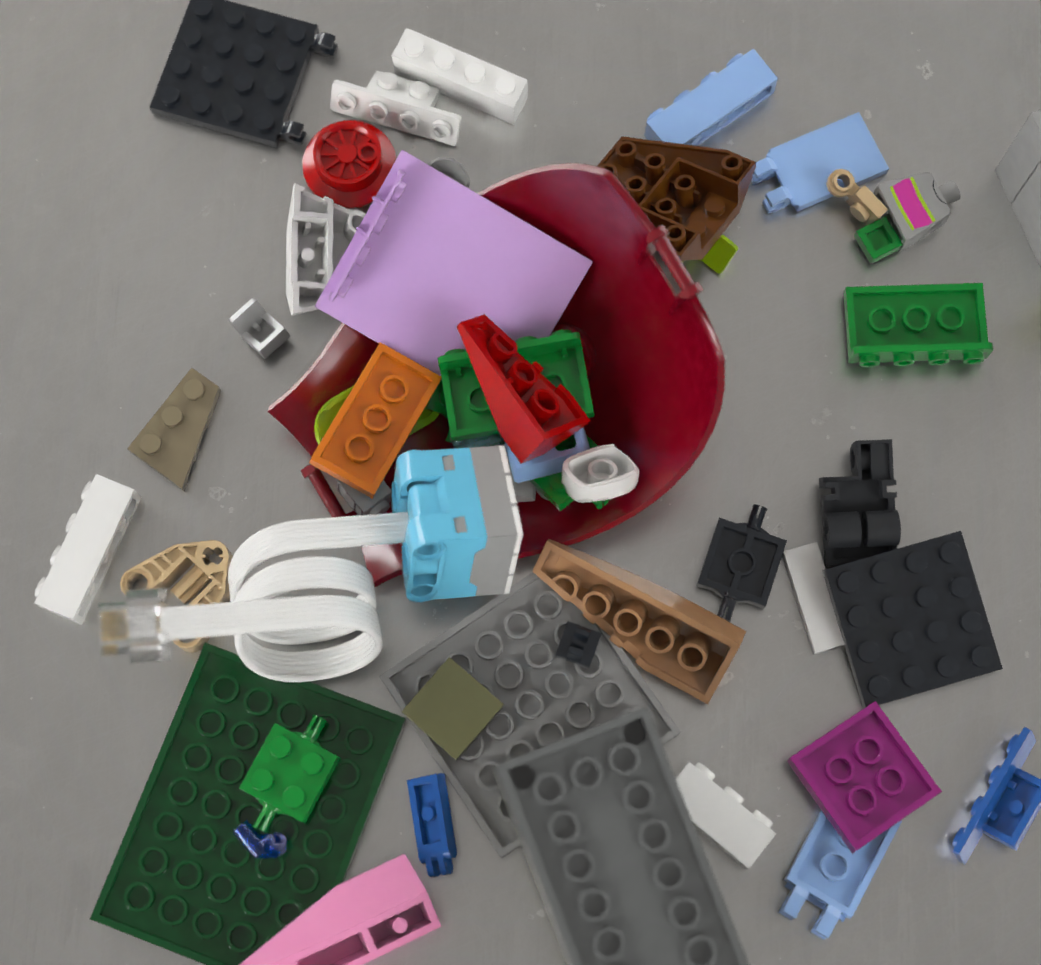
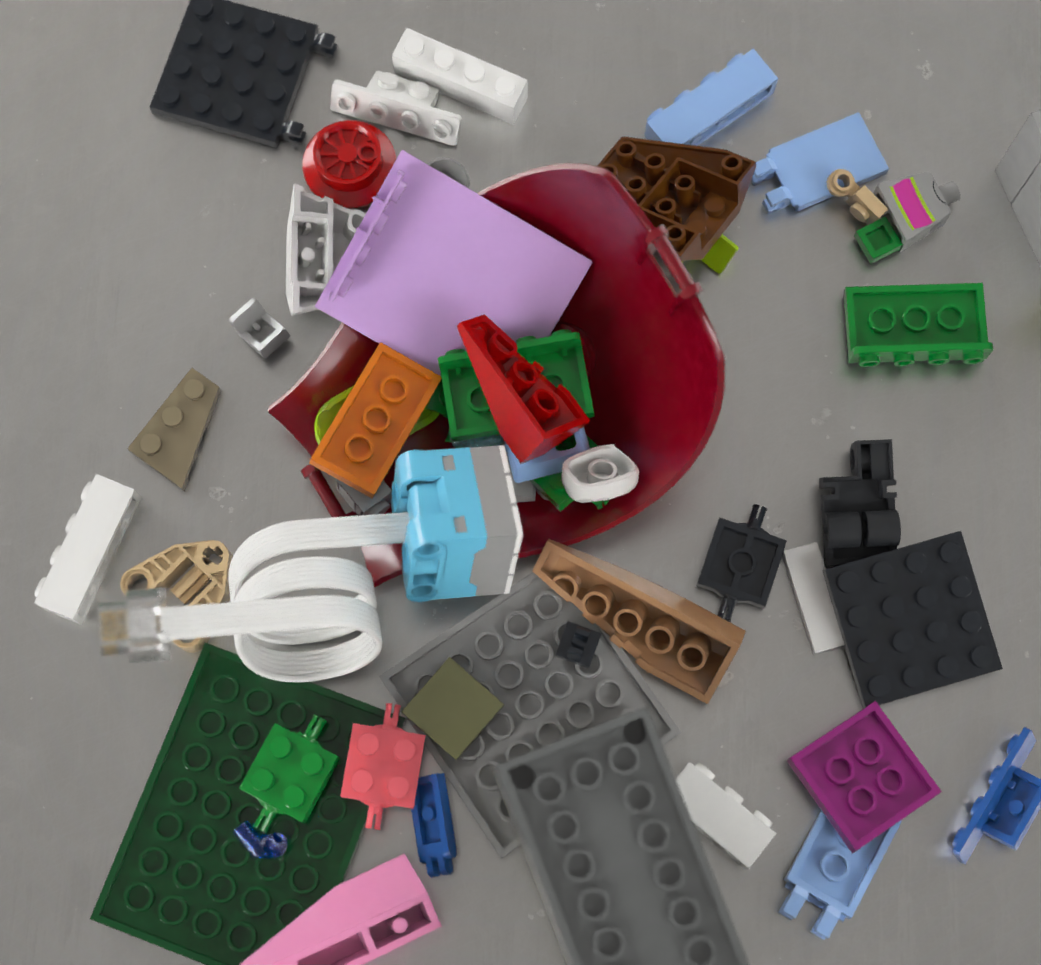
(383, 766): none -> coral plate

